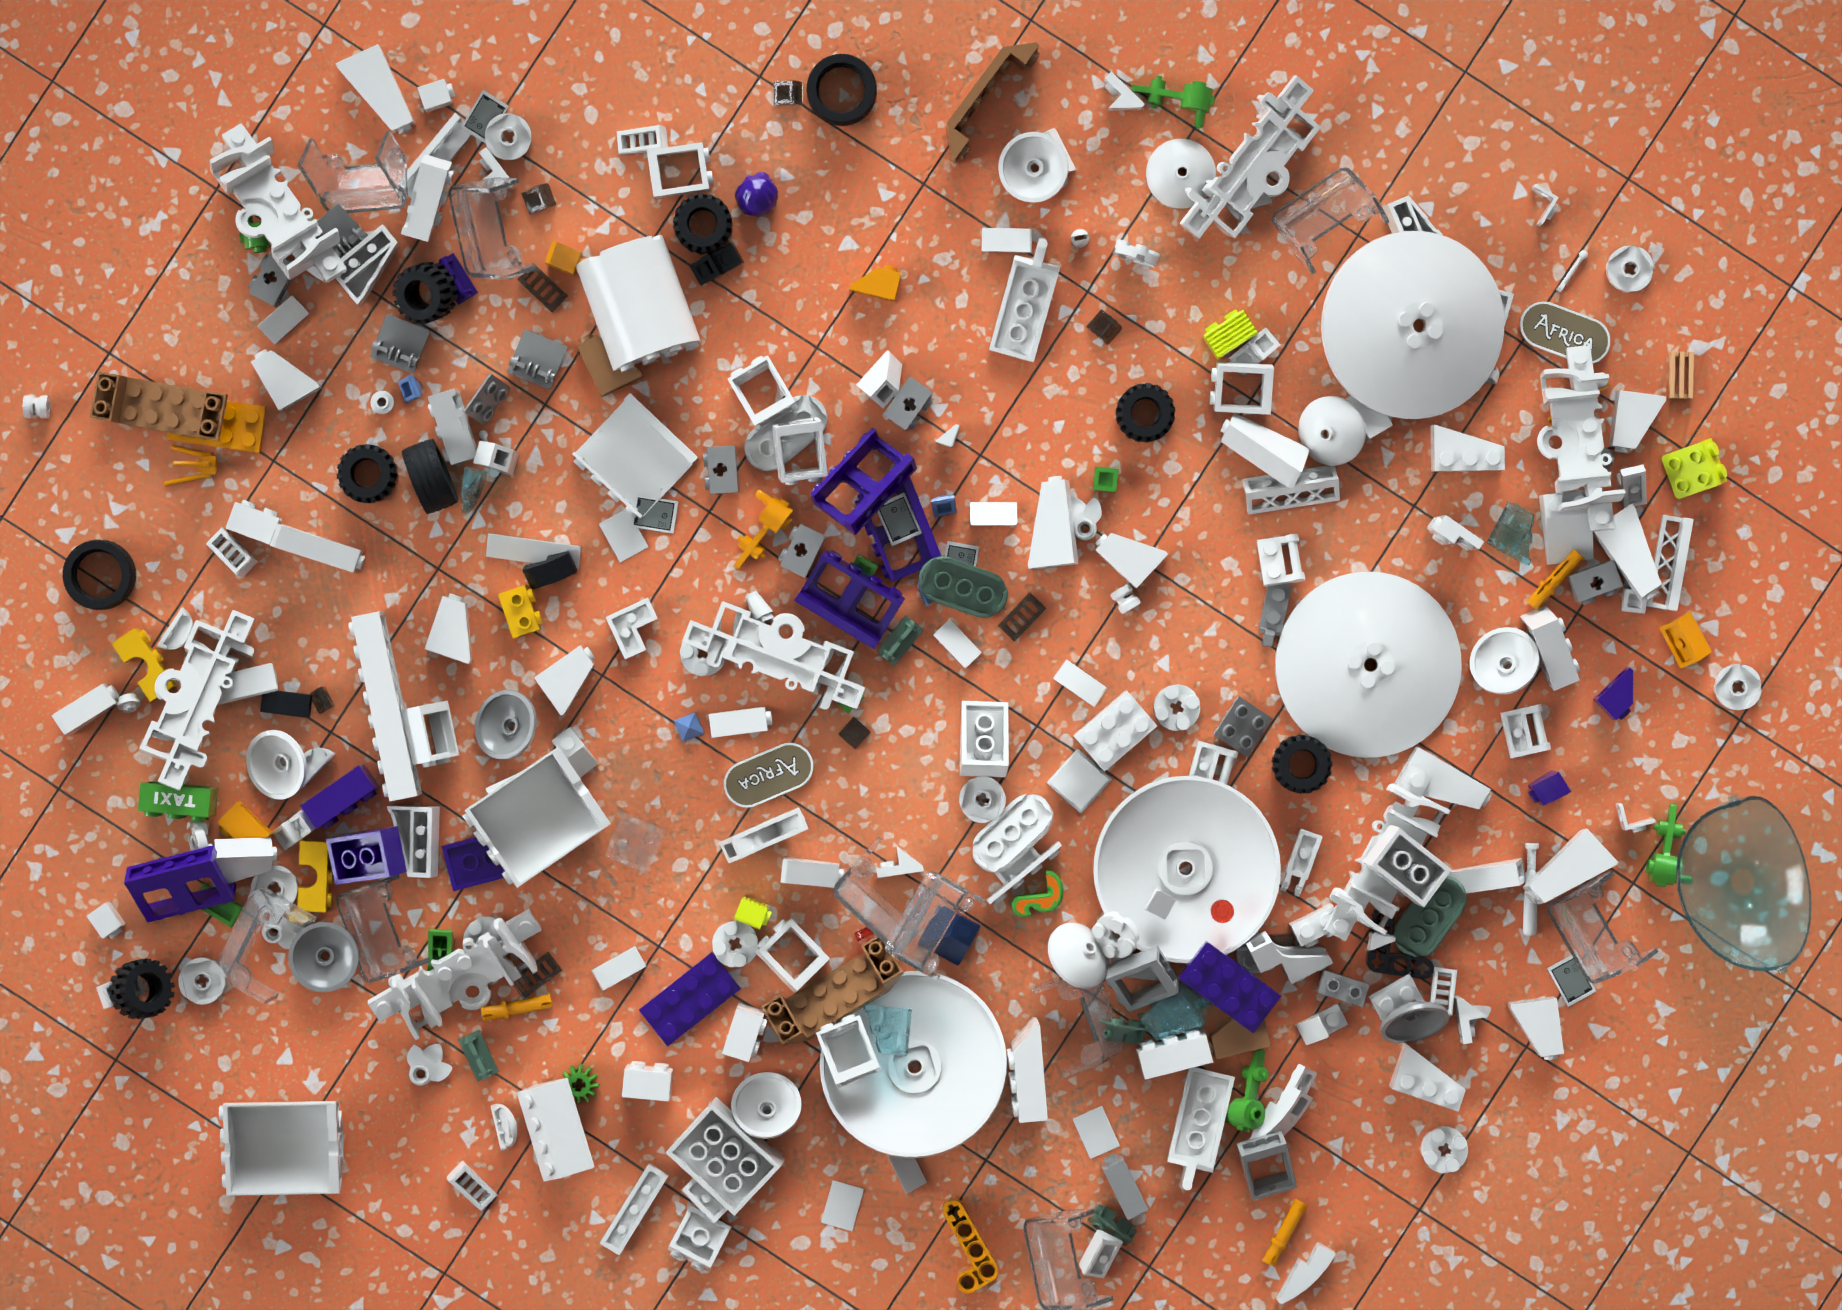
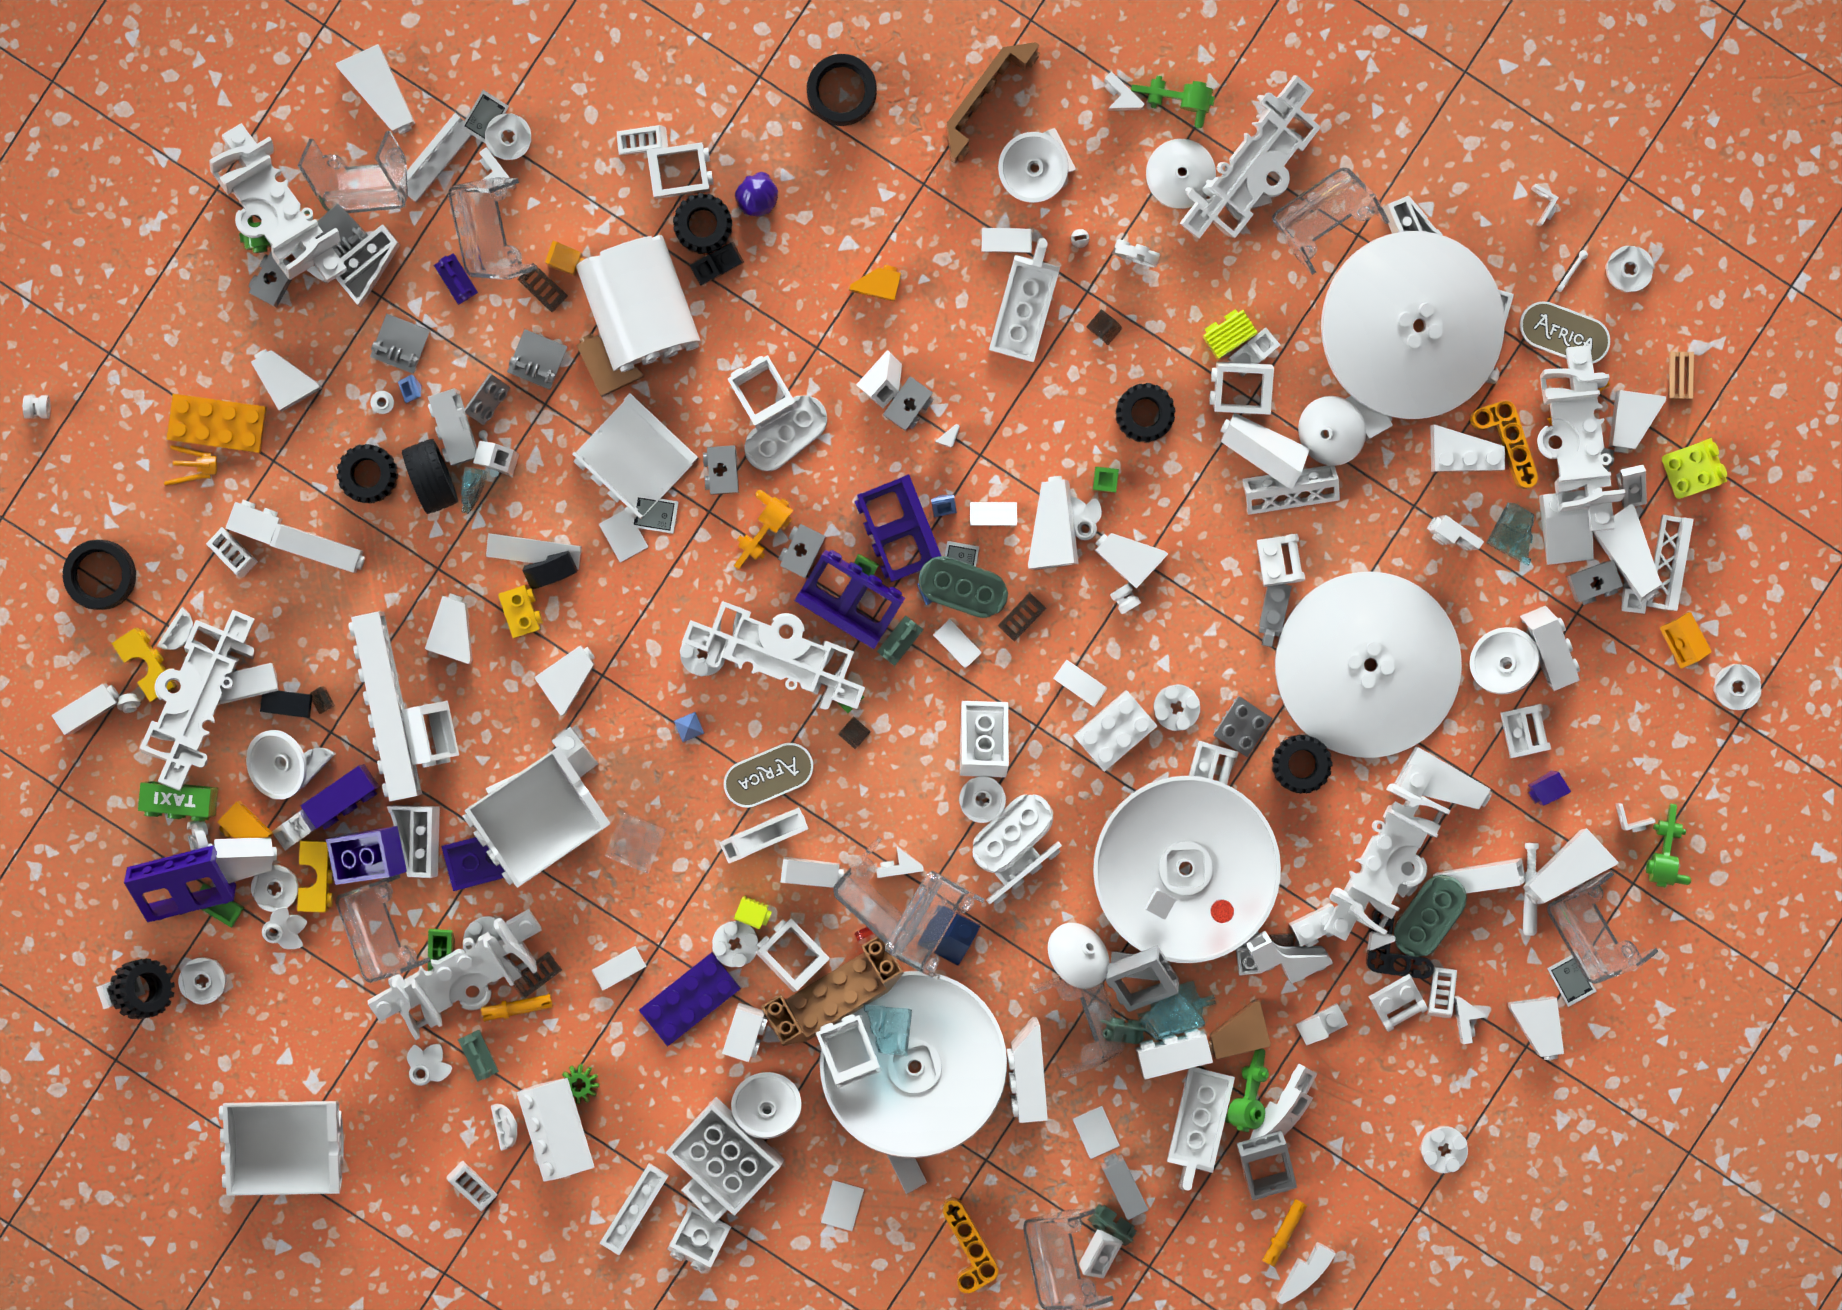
(106, 920): white brick -> none
(158, 406): medium nougat slope -> none
(259, 910): clear windscreen -> none
(283, 319): white slope -> none
(307, 960): light grey dish -> none
(427, 198): white wedge -> none
(436, 95): white brick -> none
(441, 289): black tyre -> none
(496, 722): light grey dish -> none
(538, 198): clear smoke slope -> none
(625, 625): white plate -> none
(647, 1081): white brick -> none
(740, 721): white window -> none
(759, 608): white cone -> none
(788, 93): clear smoke slope -> none
(798, 427): white window -> none
(874, 492): dark purple window -> none
(899, 519): light grey sticker -> none
(1042, 902): bright green animal -> none
(1079, 781): white piece -> none
(1108, 943): white plate -> none
(1229, 986): dark purple plate -> none
(1301, 859): white hinge -> none
(1342, 987): light grey brick -> none
(1407, 865): white brick -> none
(1414, 1022): light grey dish -> none
(1425, 1081): white wedge -> none
(1519, 442): none -> light orange beam
(1555, 579): light orange pin -> none
(1617, 695): dark purple slope -> none
(1746, 884): clear light blue windscreen -> none

